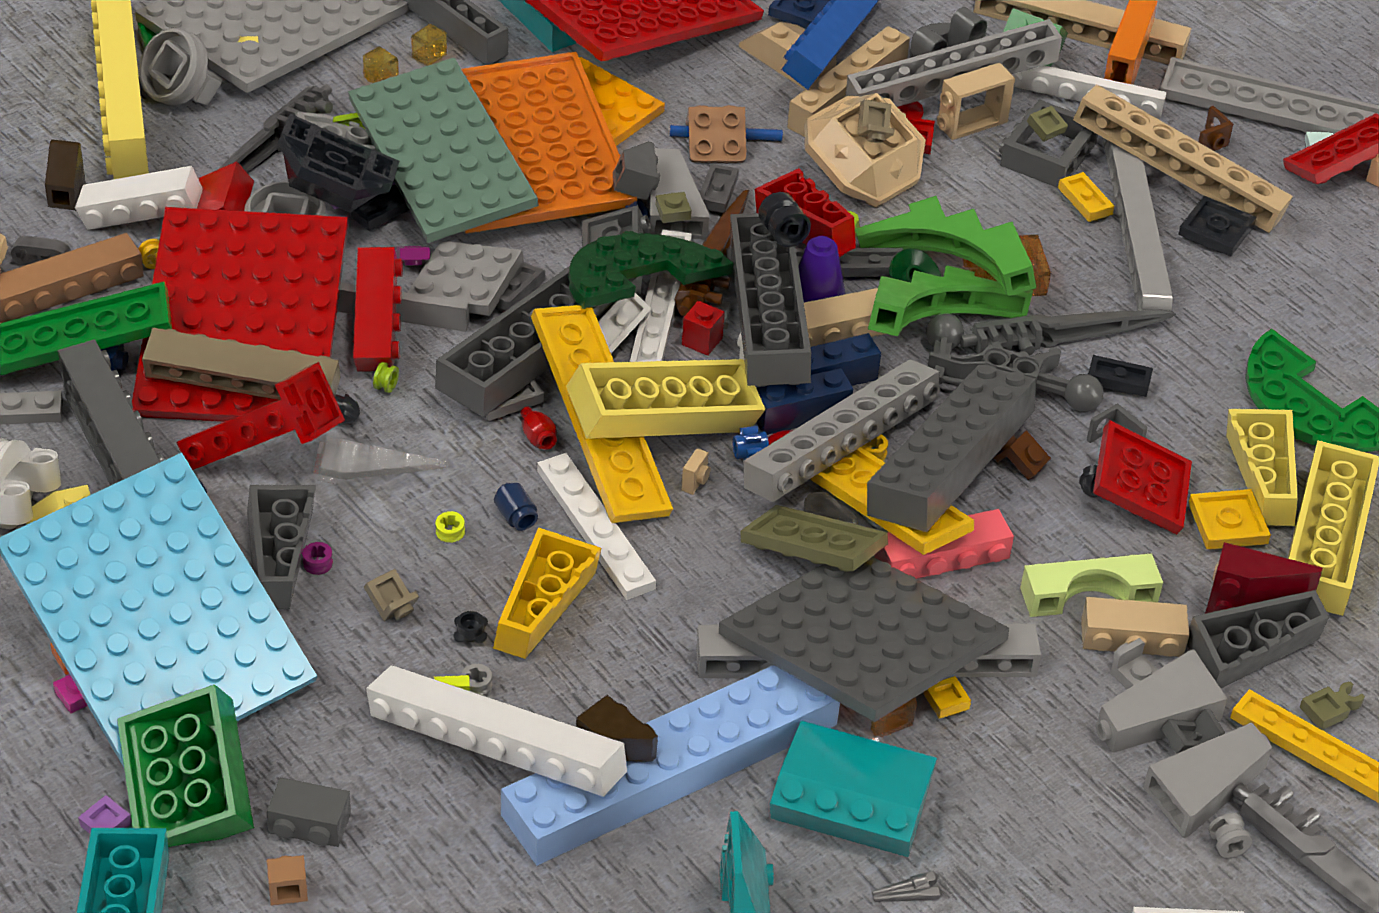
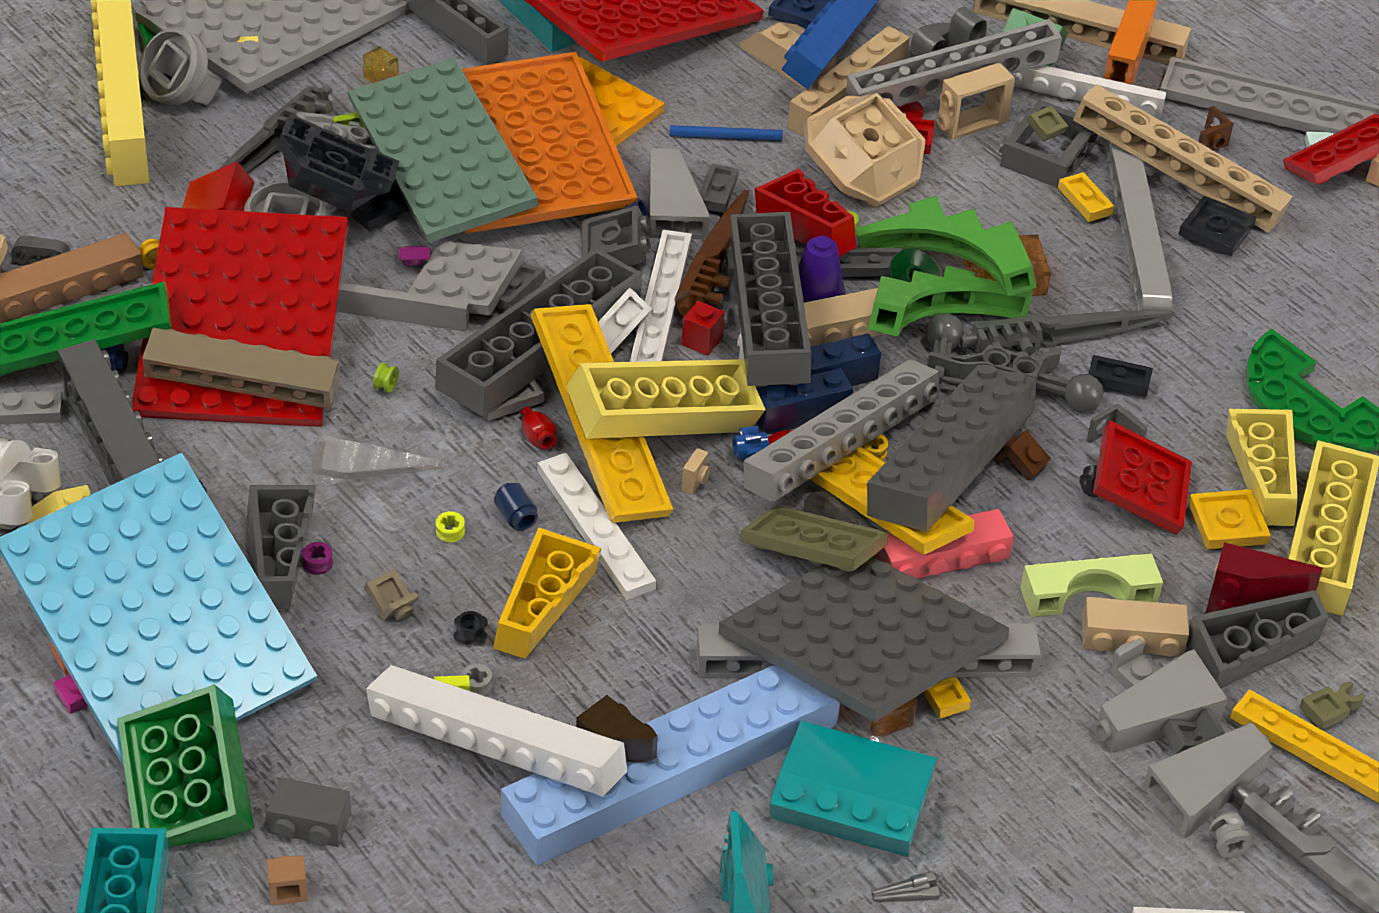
(64, 174): dark brown slope -> none
(105, 815): medium lavender plate -> none
(137, 197): white brick -> none
(304, 406): red bracket -> none
(348, 407): black plate -> none
(376, 308): red brick -> none
(429, 44): clear yellow plate -> none
(603, 267): dark green plate -> none
(637, 171): dark grey slope -> none
(673, 207): olive plate -> none
(716, 134): medium nougat bracket -> none
(784, 219): black wheel -> none
(875, 121): dark tan bracket -> none

